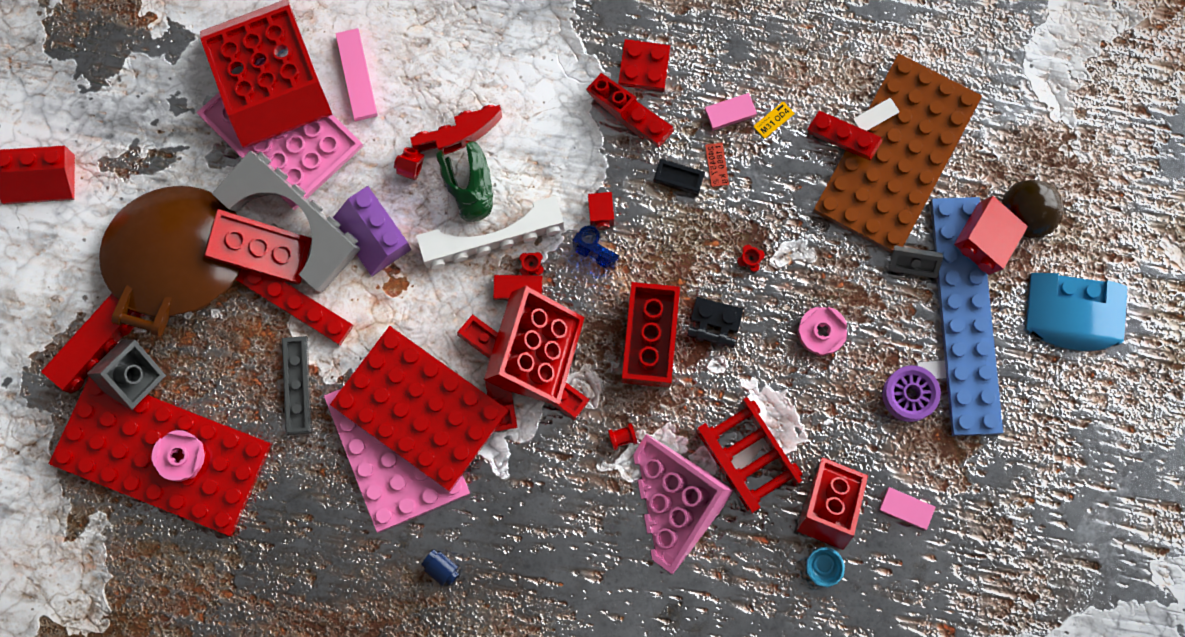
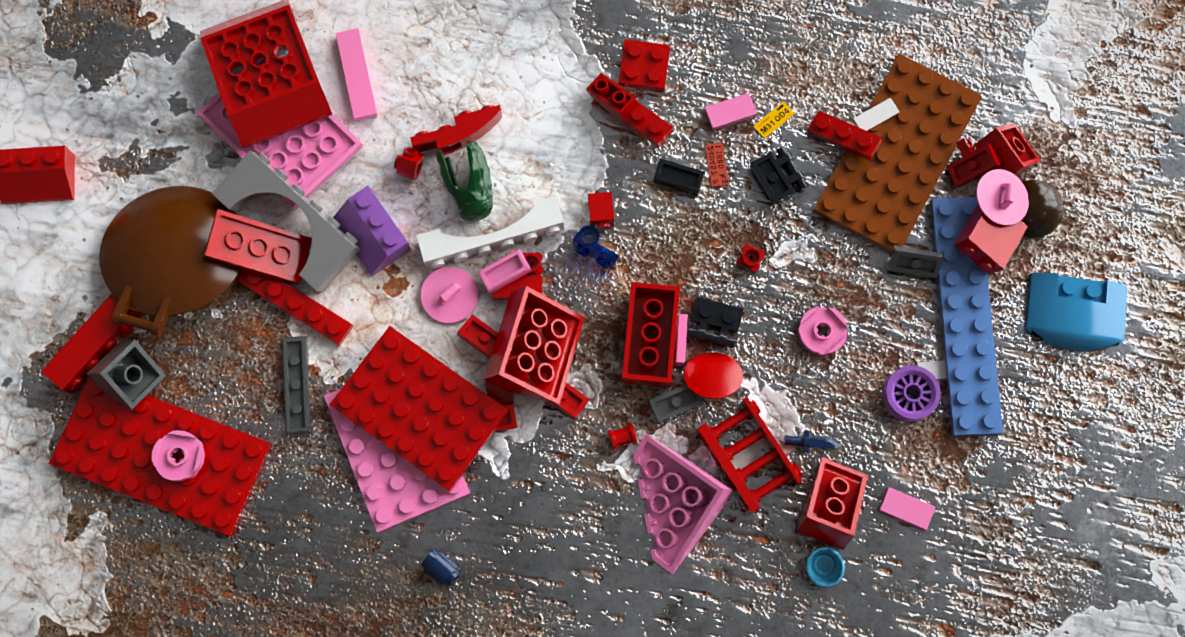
(449, 295): none -> bright pink shield
(504, 271): none -> bright pink tile
(674, 403): none -> dark grey plate
(680, 341): none -> bright pink tile
(713, 375): none -> red shield
(773, 179): none -> black plate
(807, 442): none -> dark blue piece
(973, 163): none -> red plate
(1002, 197): none -> bright pink shield
(1011, 149): none -> red slope

